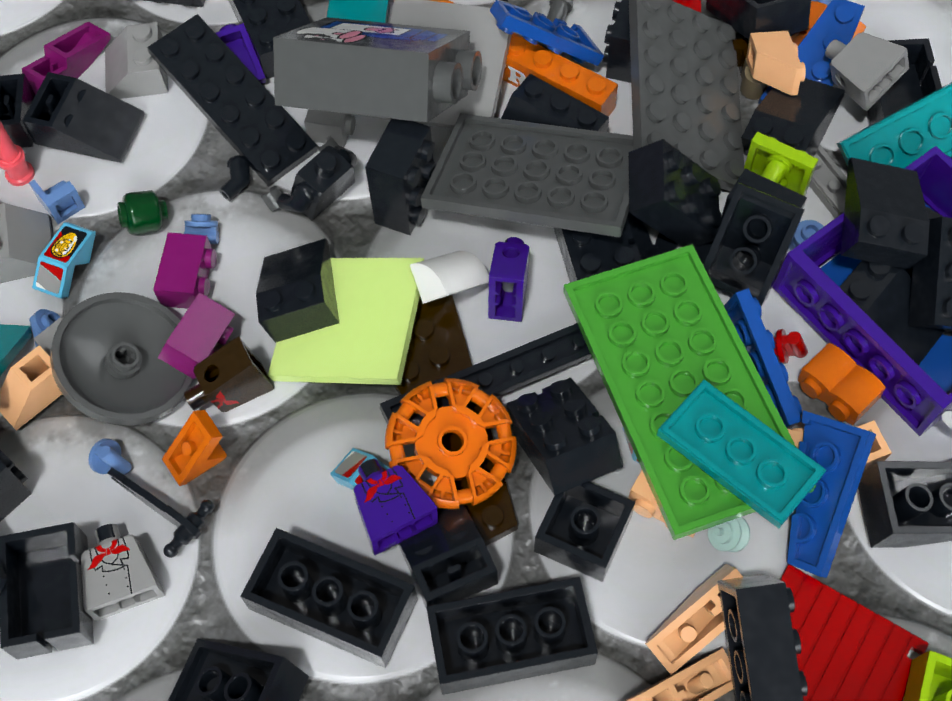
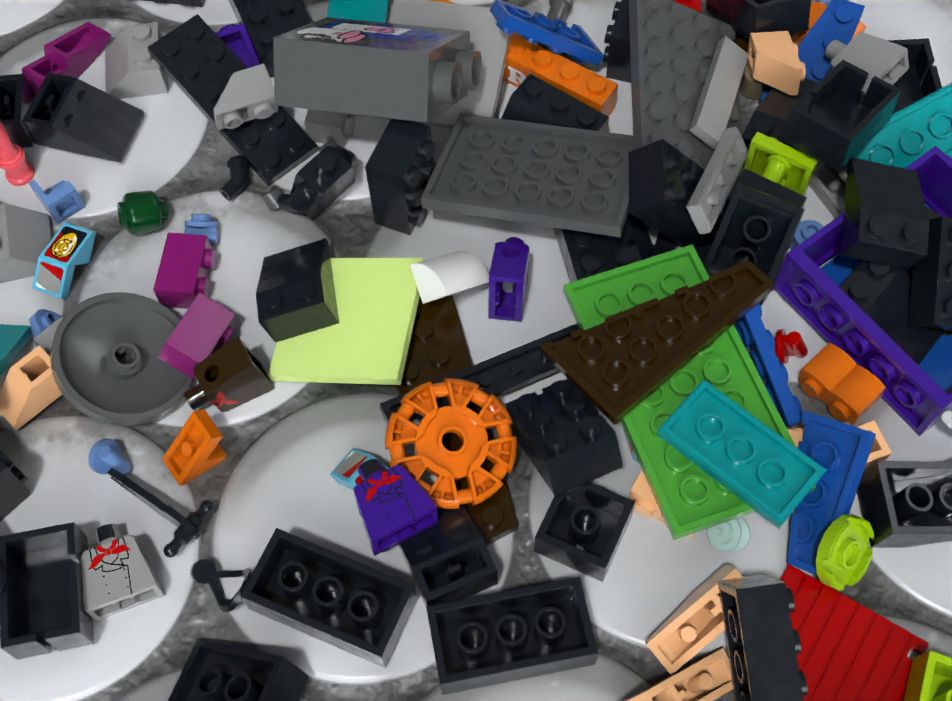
(205, 572): none -> black piece
(245, 98): none -> light grey slope
(647, 344): none -> dark brown wing
(717, 180): none -> light grey tile
(719, 92): none -> light grey tile
(832, 122): none -> black piece
(844, 552): none -> lime tile

